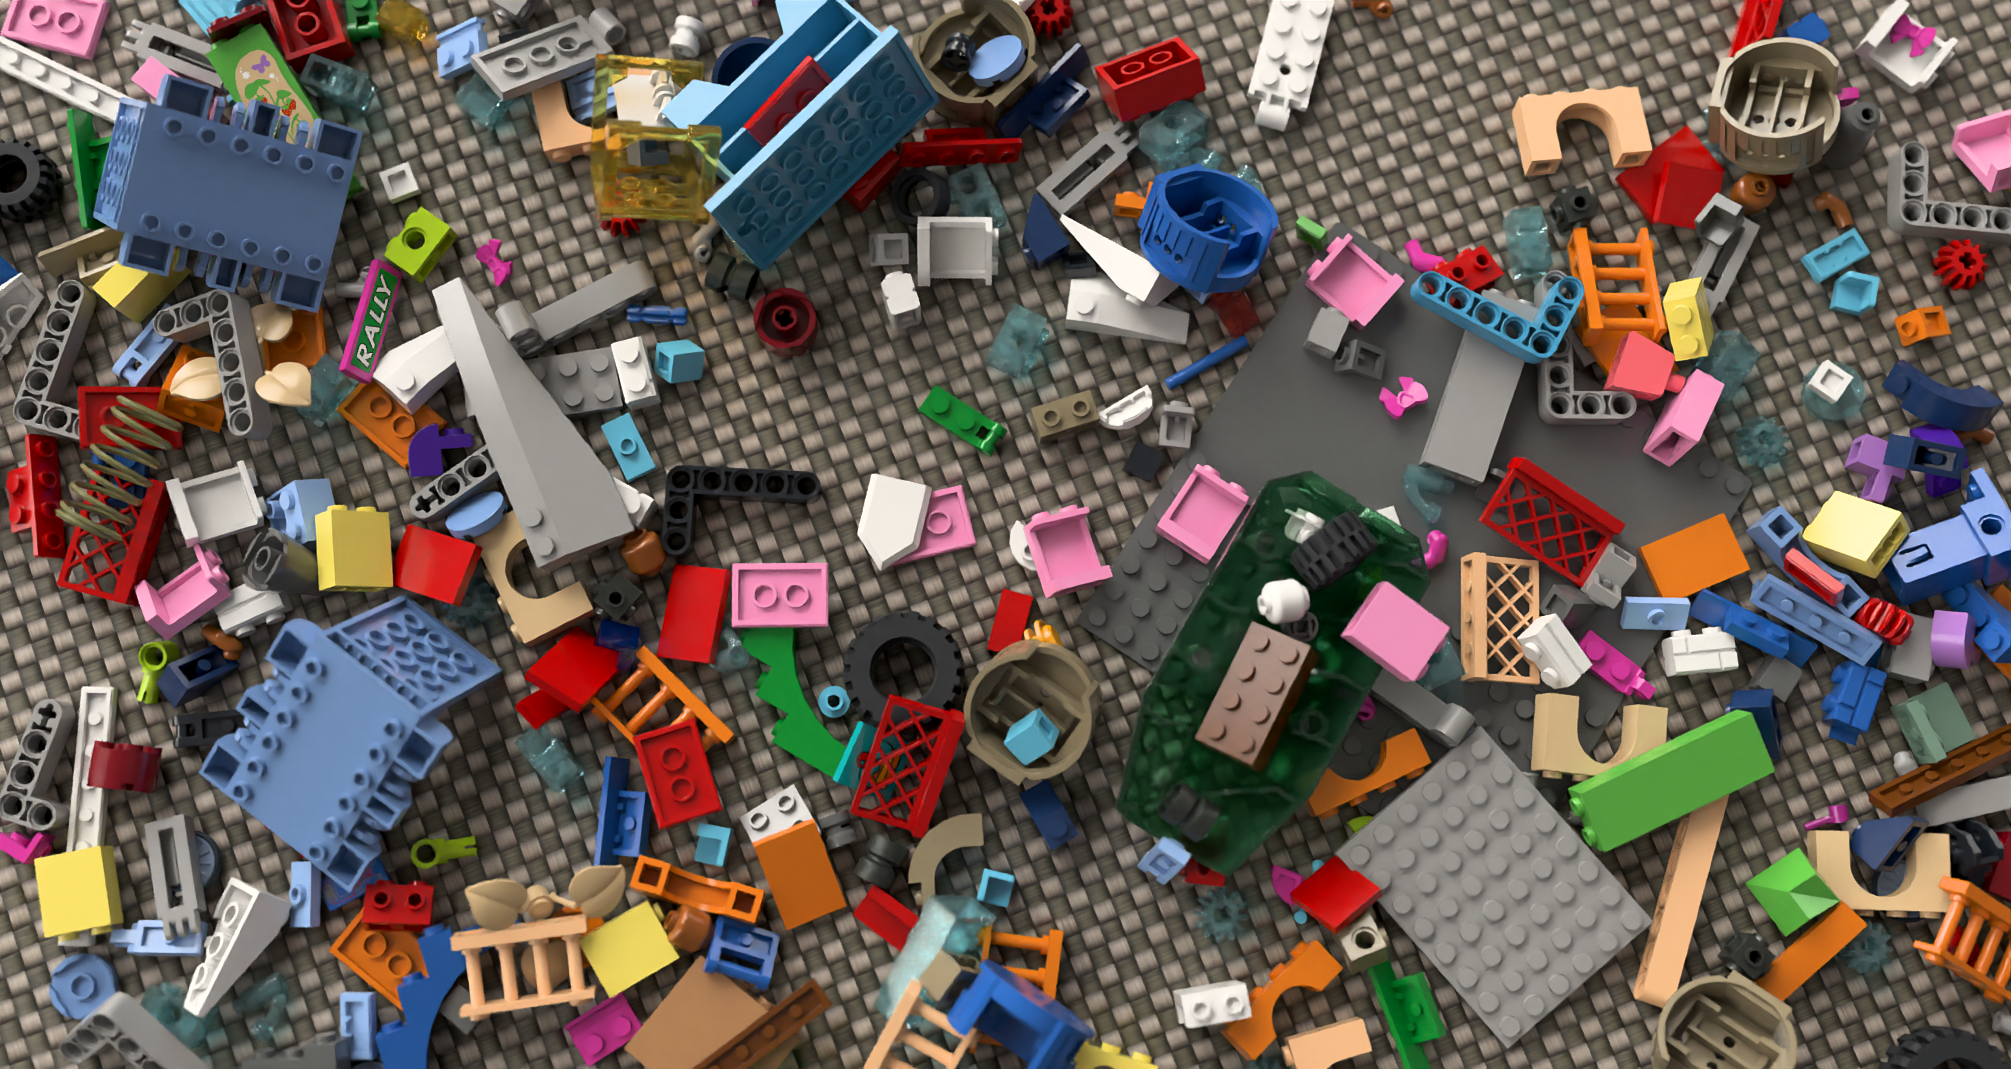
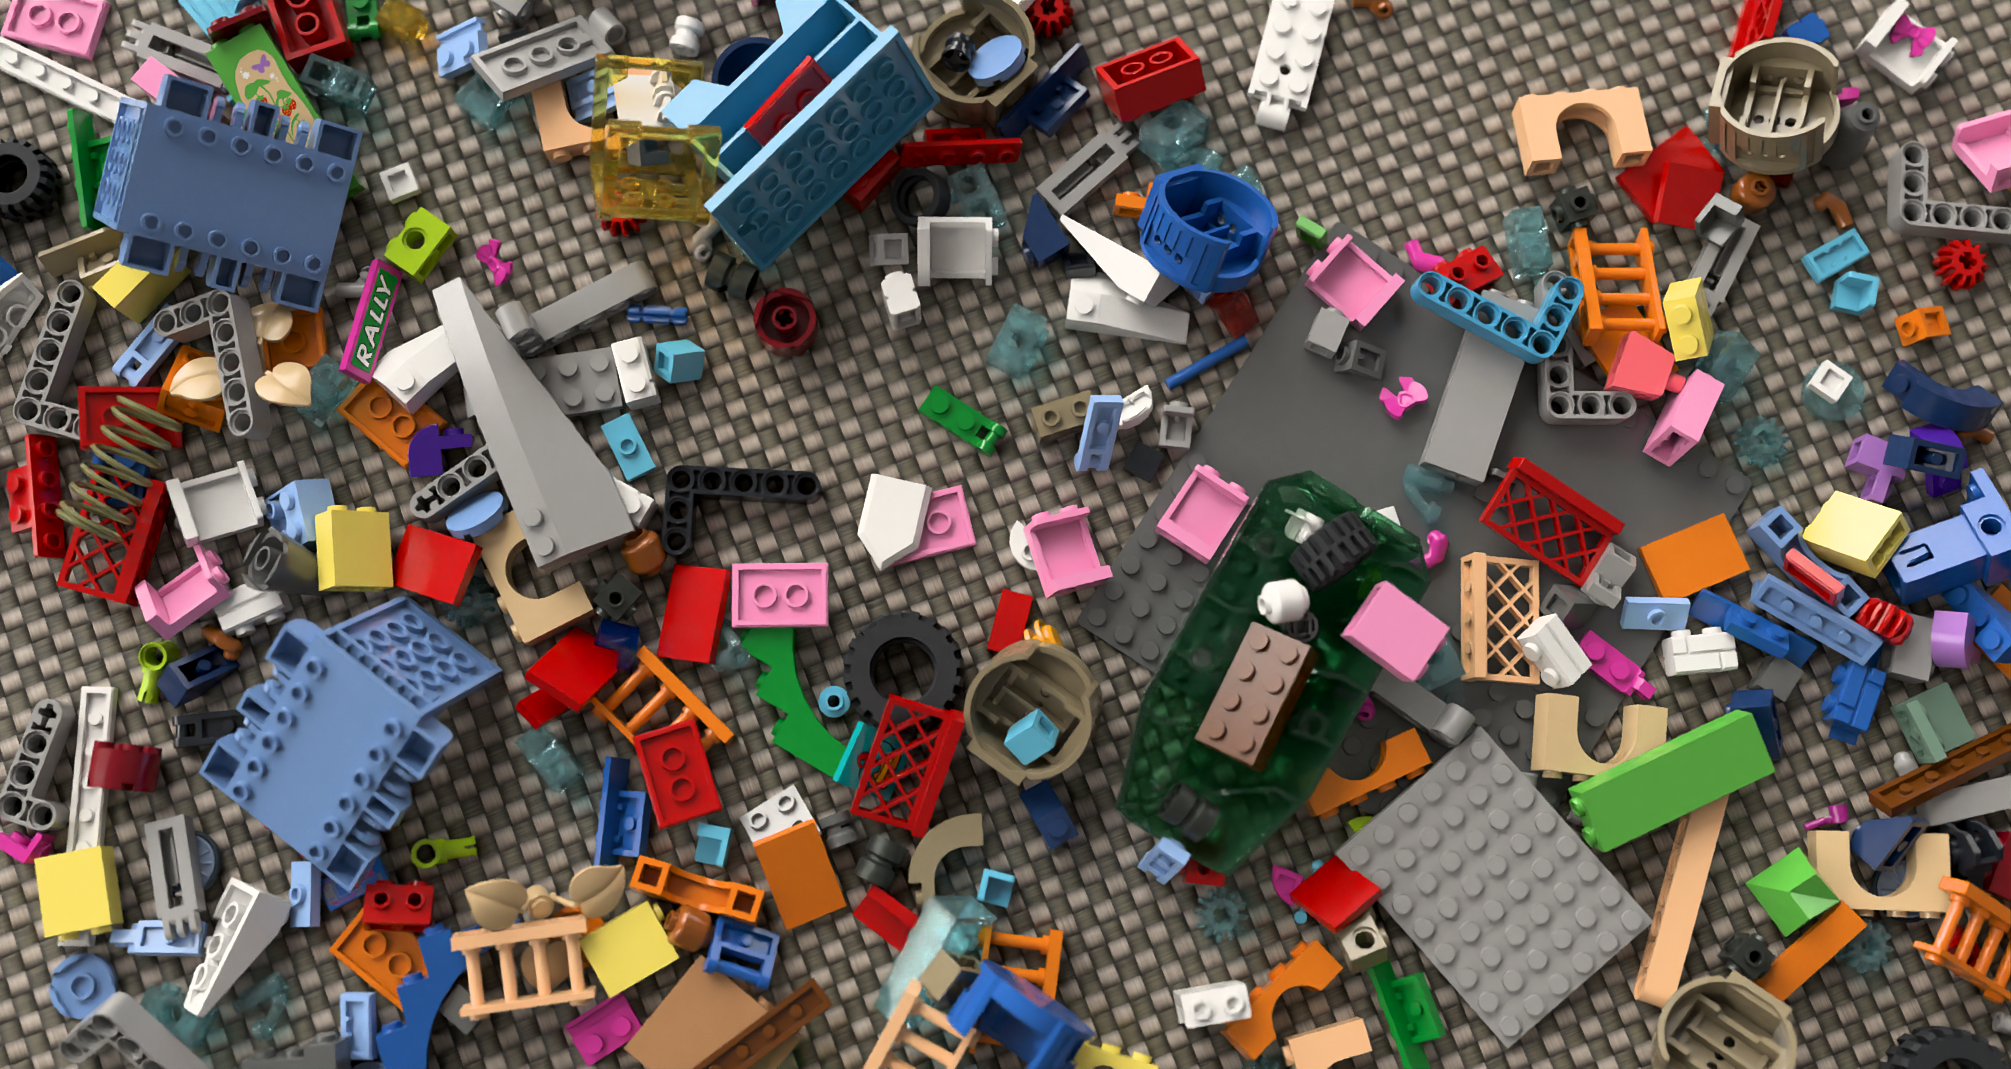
(1099, 432): none -> light blue plate

